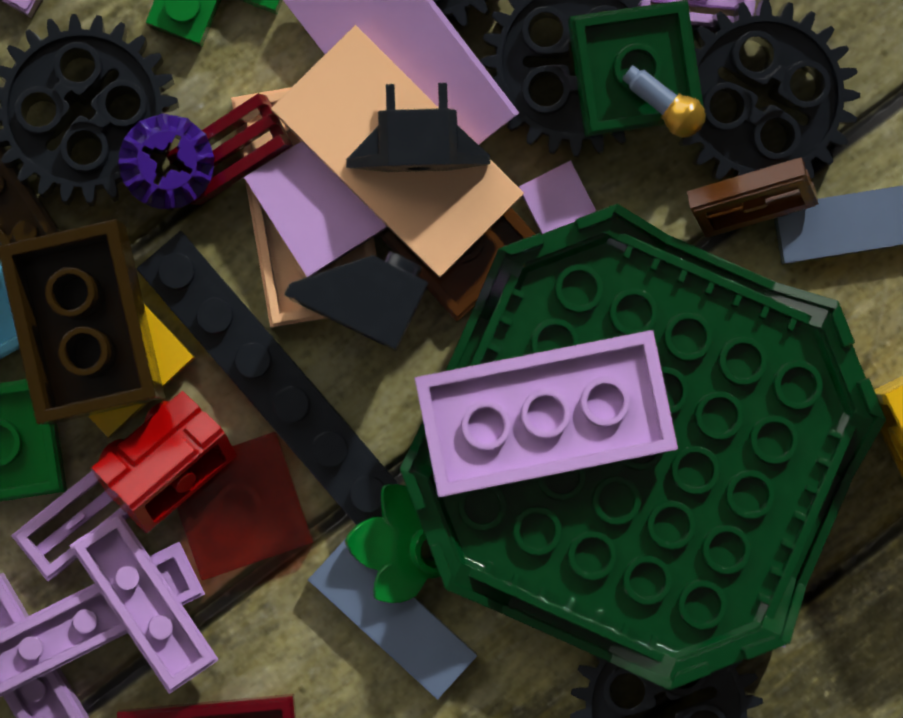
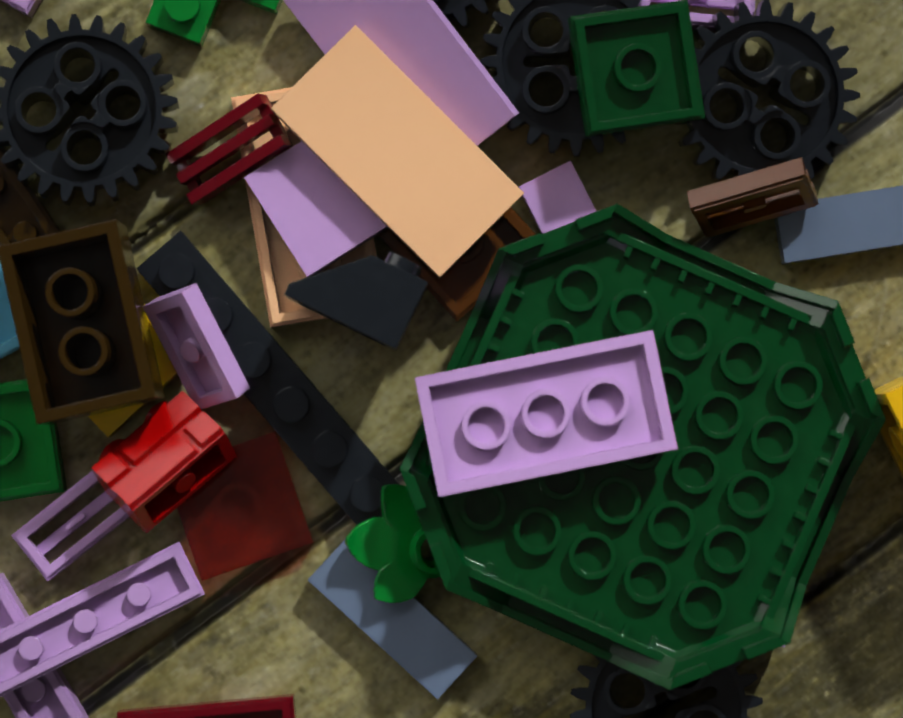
(144, 602): lavender tile -> none
(177, 187): dark purple gear -> none
(196, 347): none -> lavender plate
(417, 140): black piece -> none
(681, 114): piece -> none

